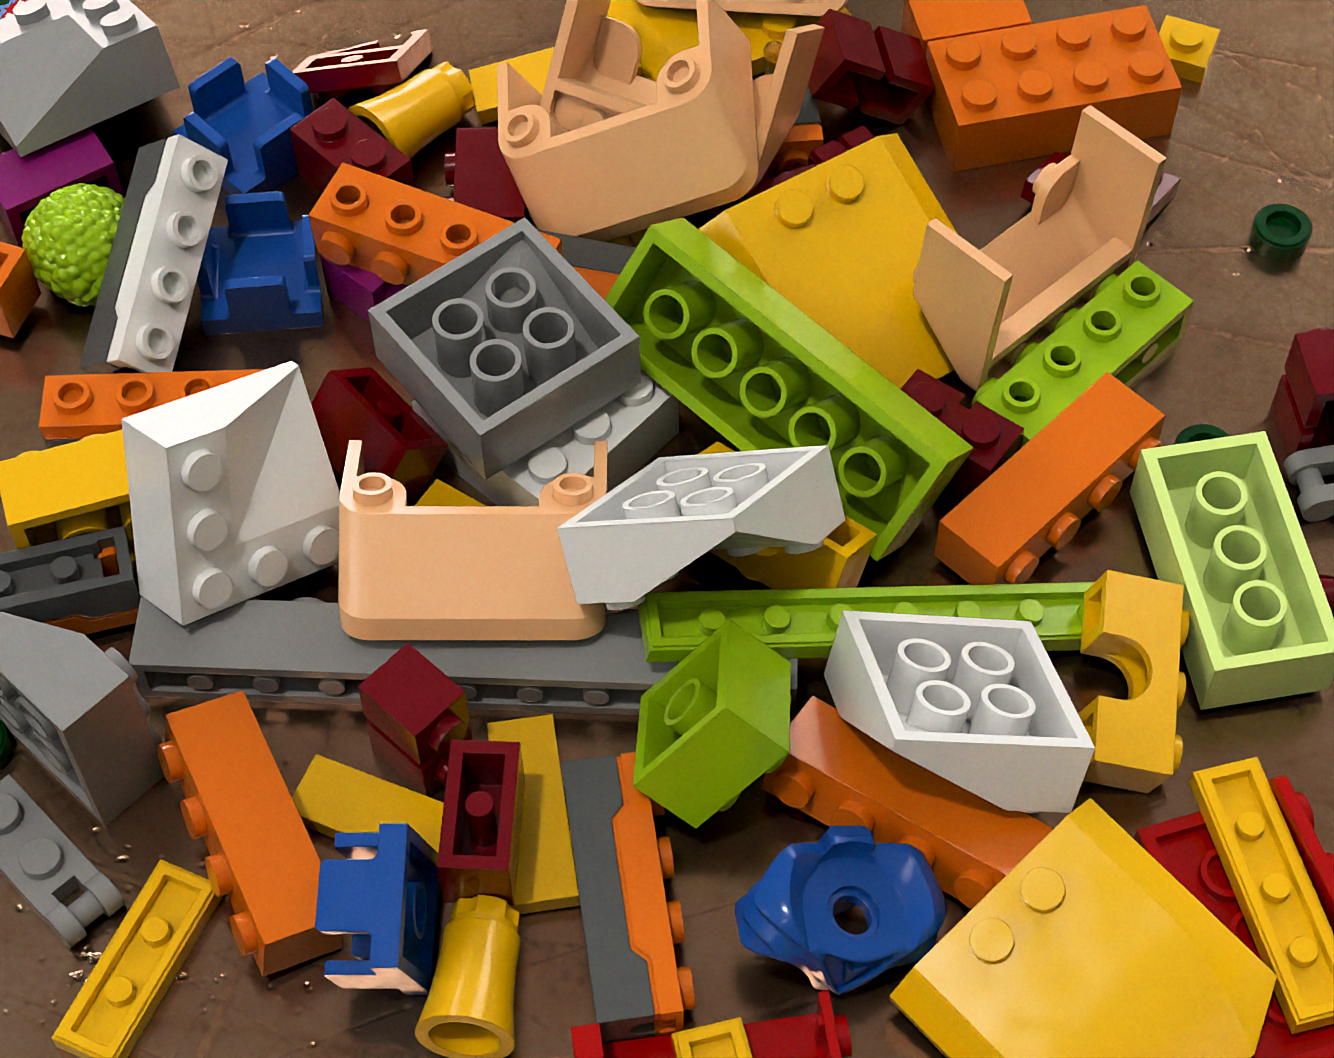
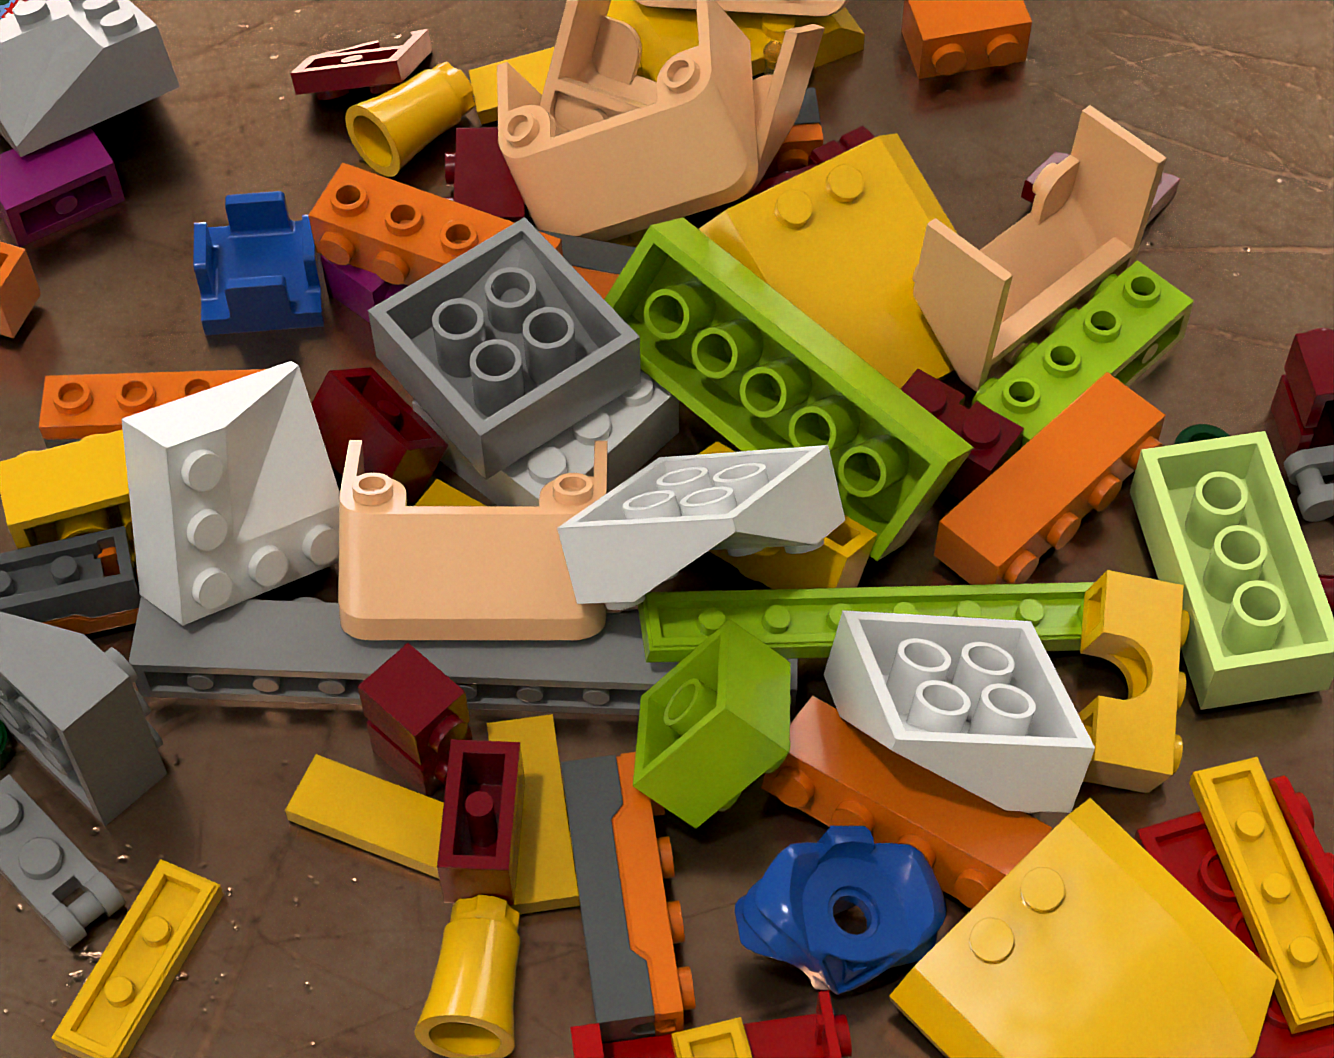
(72, 240): lime hair -> none
(154, 259): white piece -> none
(248, 123): blue panel -> none
(250, 829): orange brick -> none
(339, 136): dark red brick -> none
(388, 902): blue panel -> none
(869, 68): dark red piece -> none
(1026, 85): orange brick -> none
(1188, 46): yellow plate -> none
(1280, 232): dark green tile -> none

